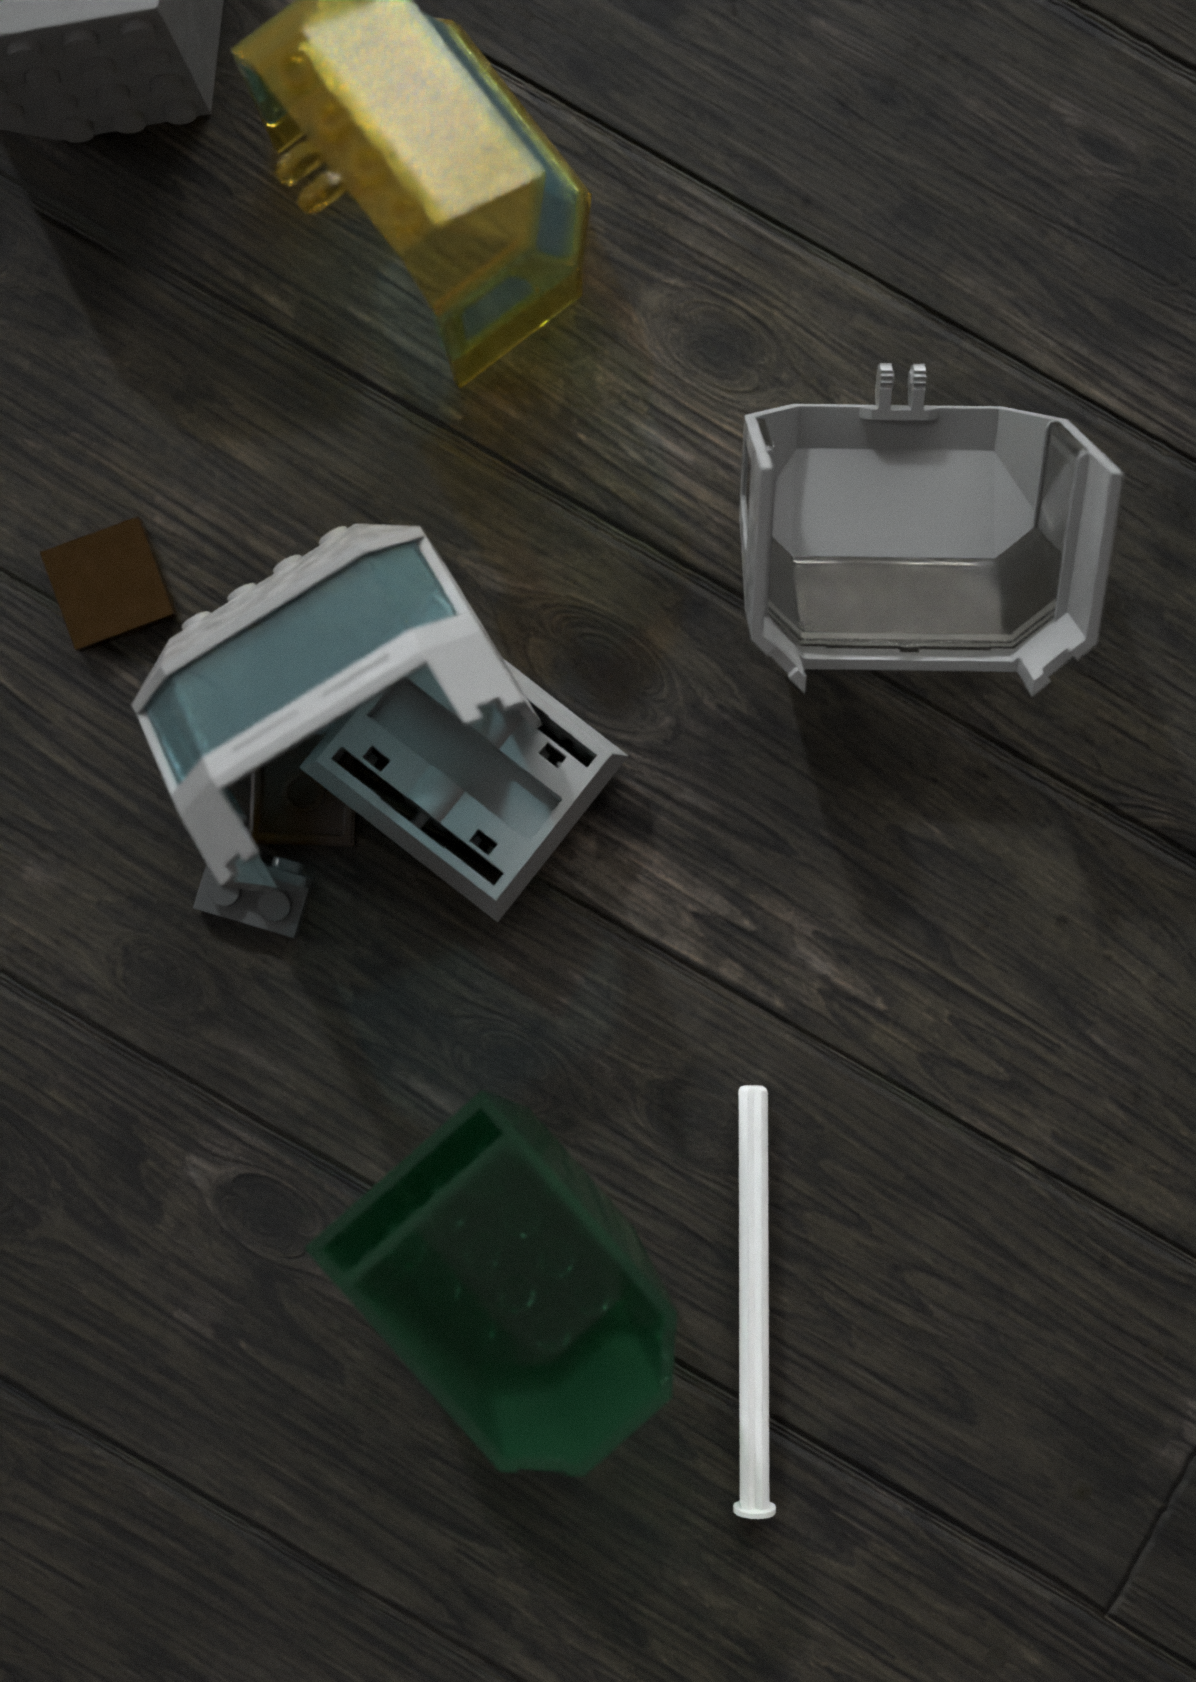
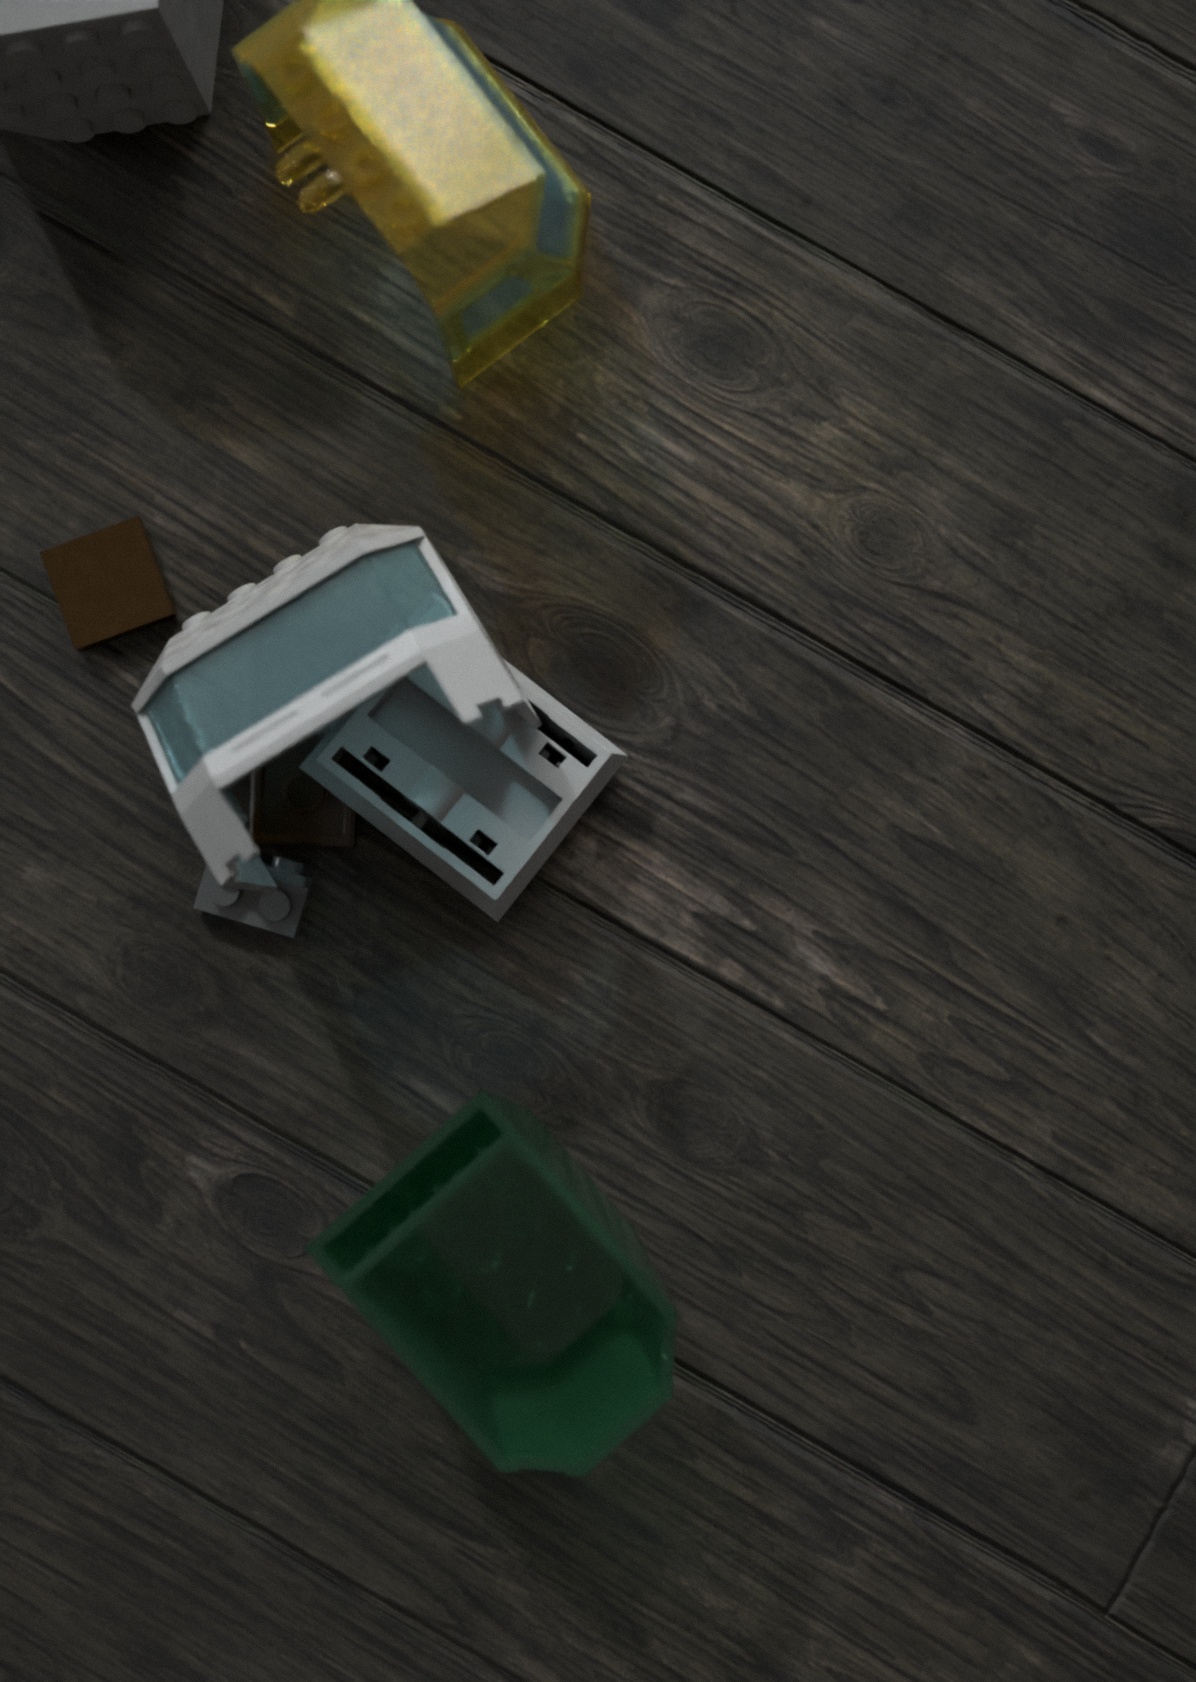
(753, 1305): white axle -> none
(923, 536): light grey windscreen -> none

